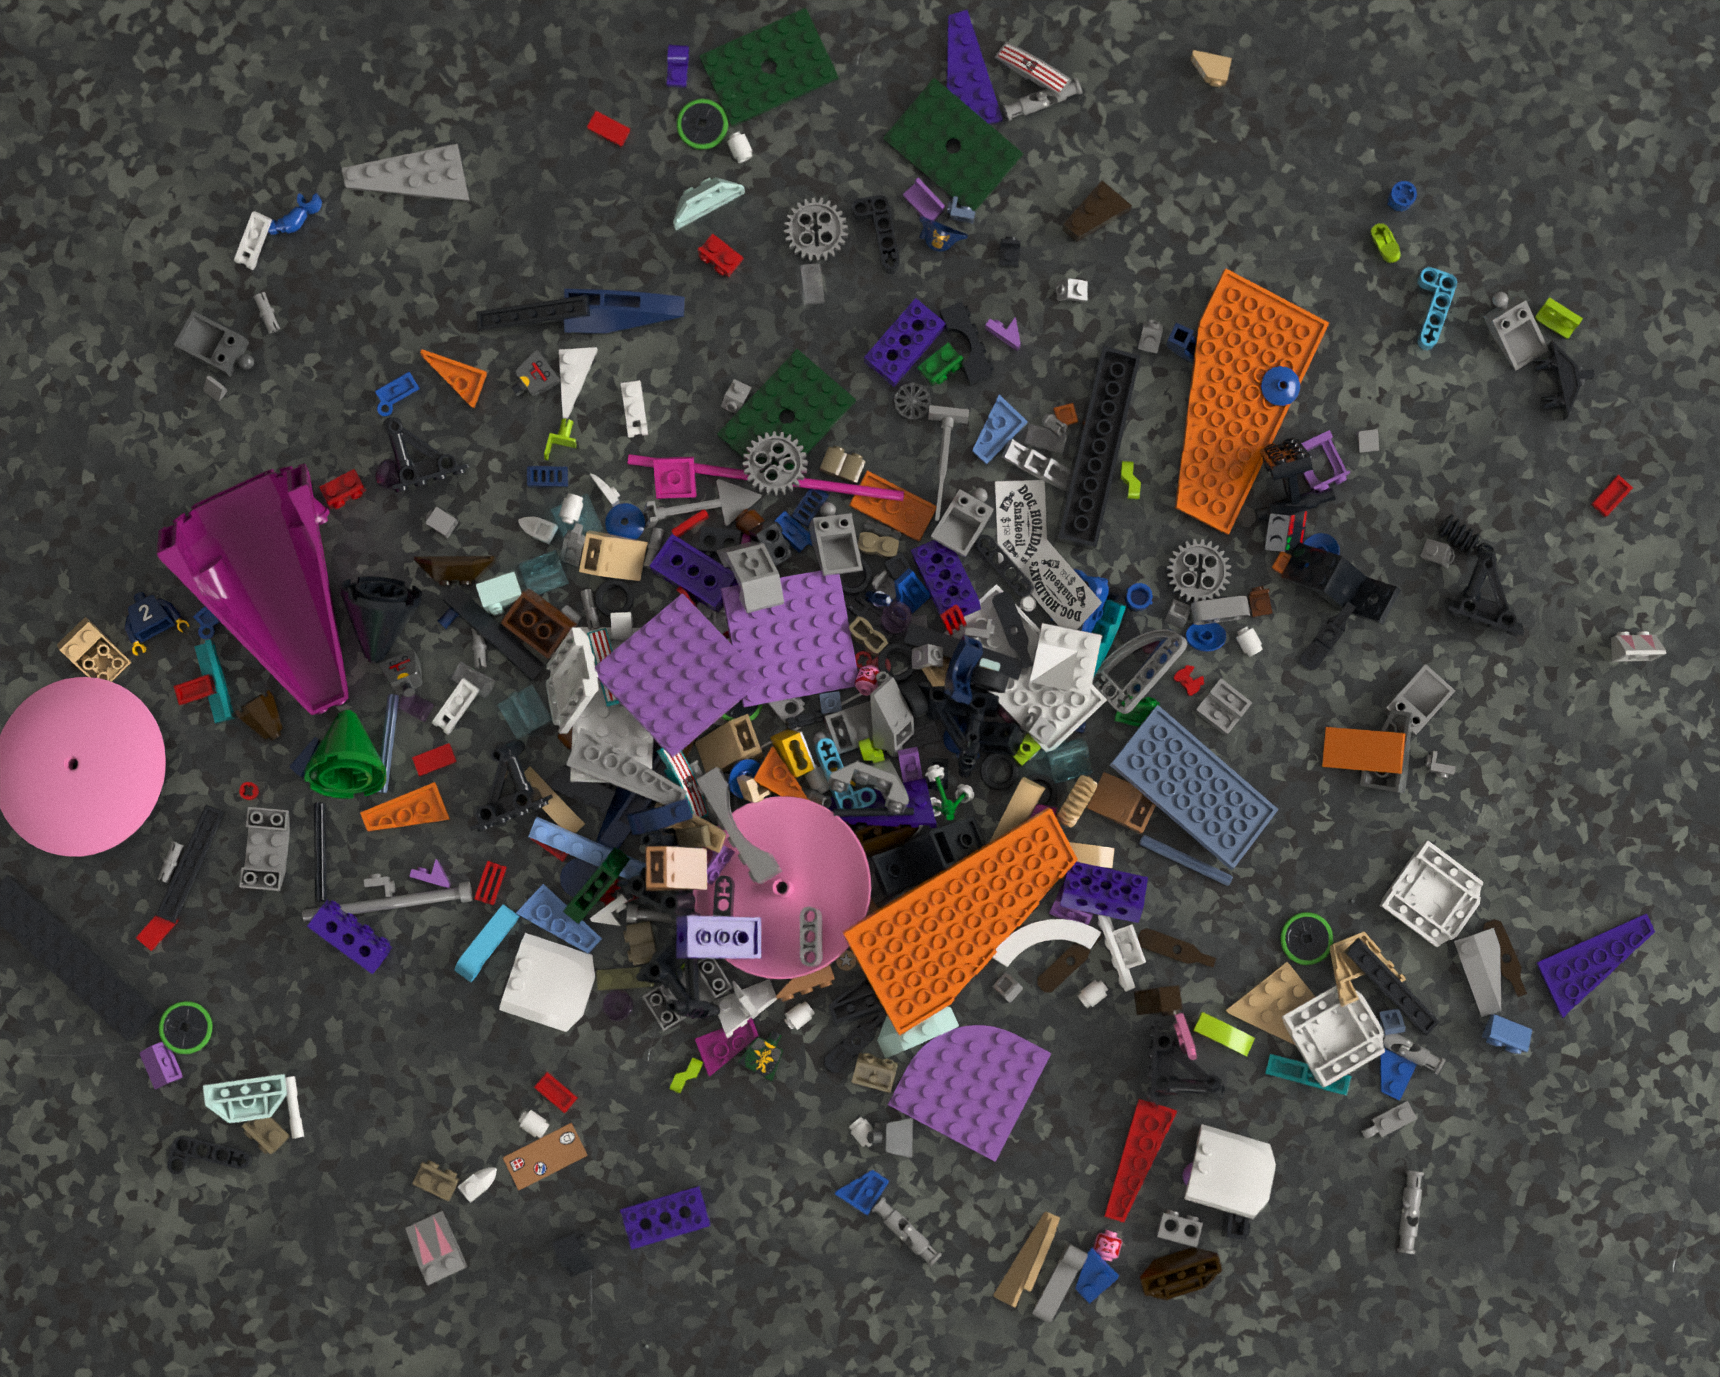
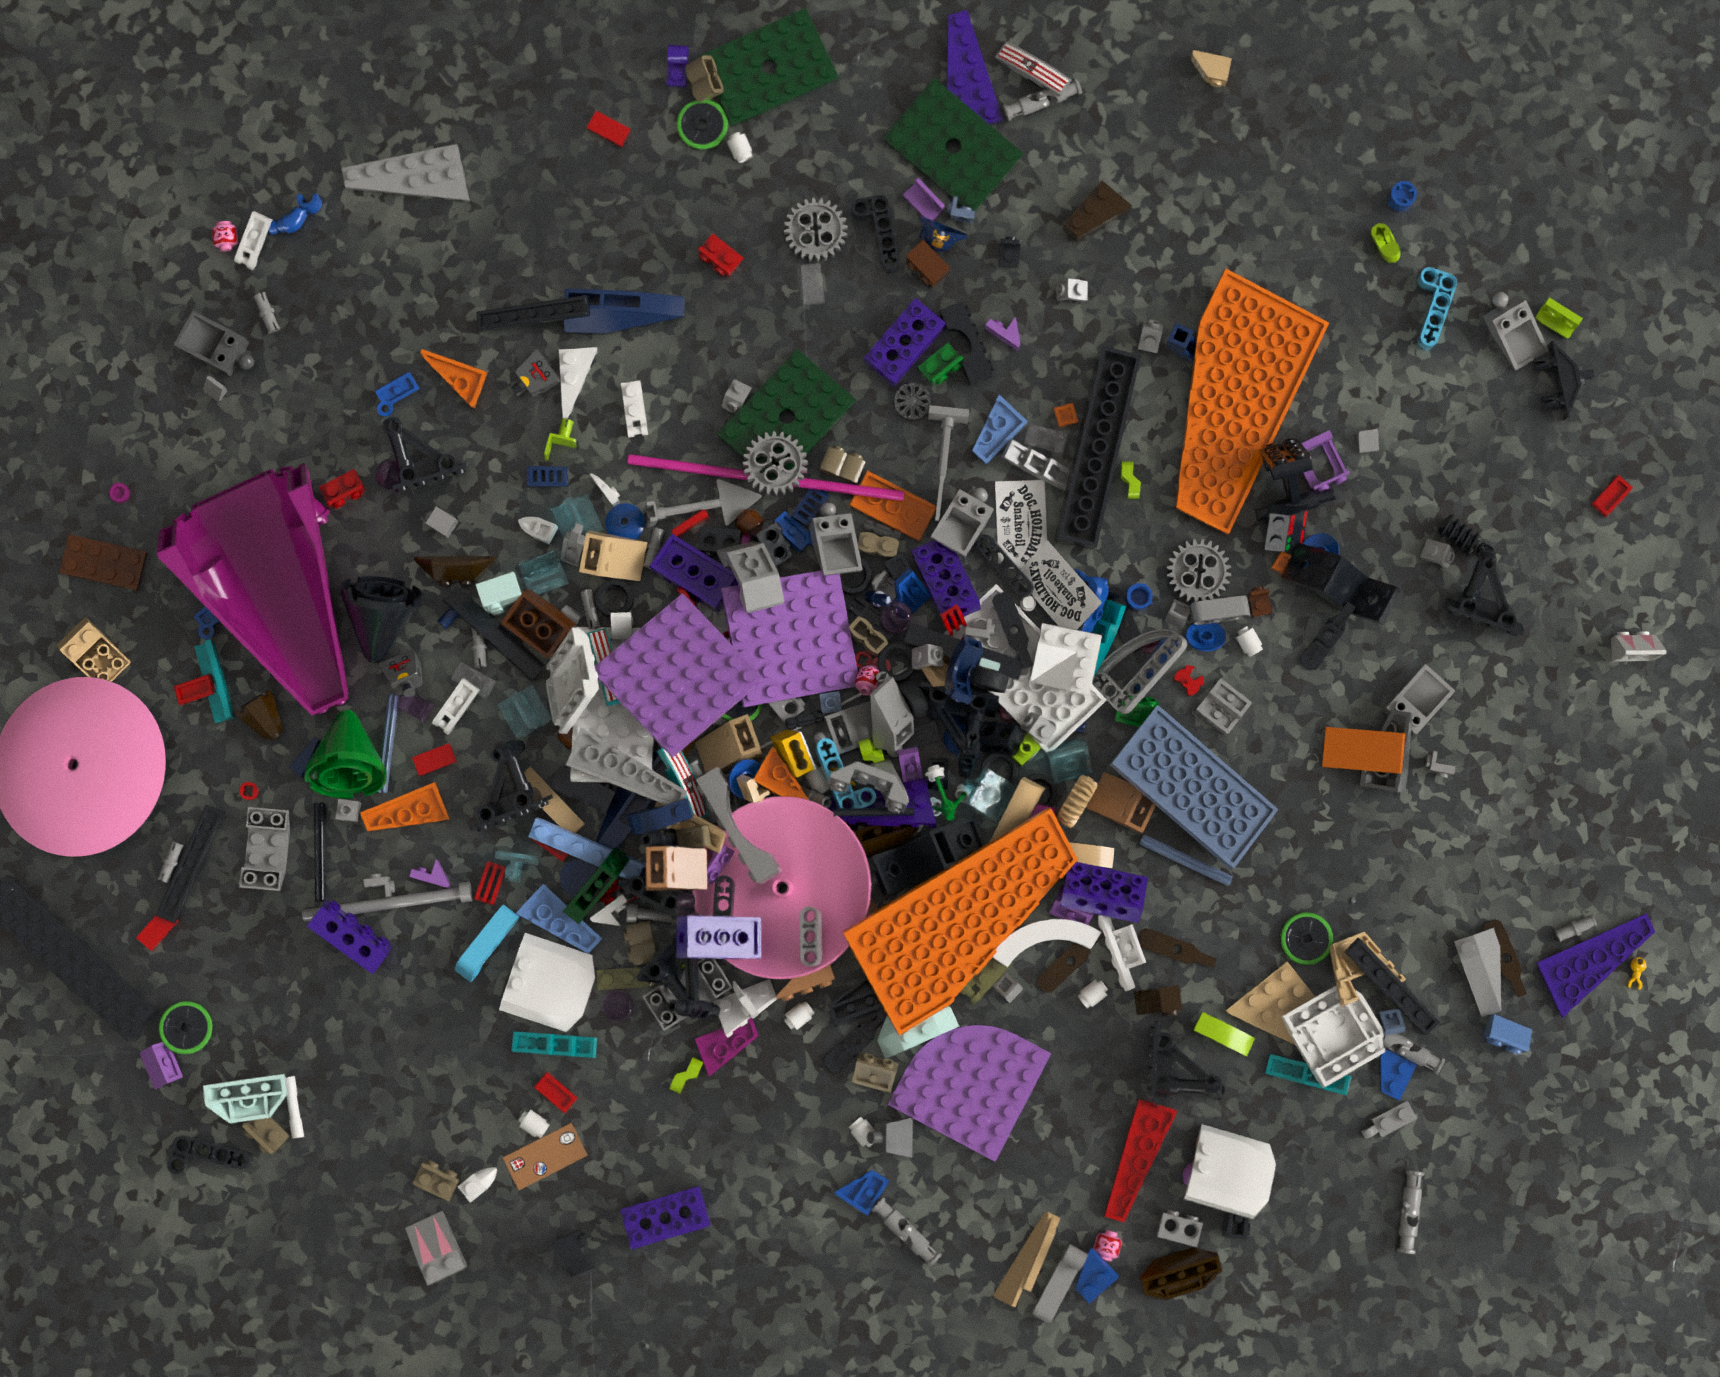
(103, 562): none -> reddish brown piece
(119, 492): none -> magenta tile
(149, 618): dark blue torso -> none
(224, 235): none -> bright pink head
(348, 810): none -> light grey brick
(514, 870): none -> clear light blue bracket
(554, 1044): none -> teal slope
(571, 508): white brick -> none
(674, 477): dark pink plate -> none
(704, 78): none -> dark tan brick
(705, 199): light aqua wedge -> none
(763, 1056): torso -> none
(846, 961): tan tile -> none
(927, 264): none -> reddish brown brick
(984, 980): none -> olive plate
(990, 794): none -> clear light blue bracket
(1050, 421): light grey pin -> none
(1184, 1037): bright pink wing -> none
(1271, 386): blue dish -> none
(1433, 895): white wedge -> none
(1575, 928): none -> light grey pin
(1637, 969): none -> yellow arm

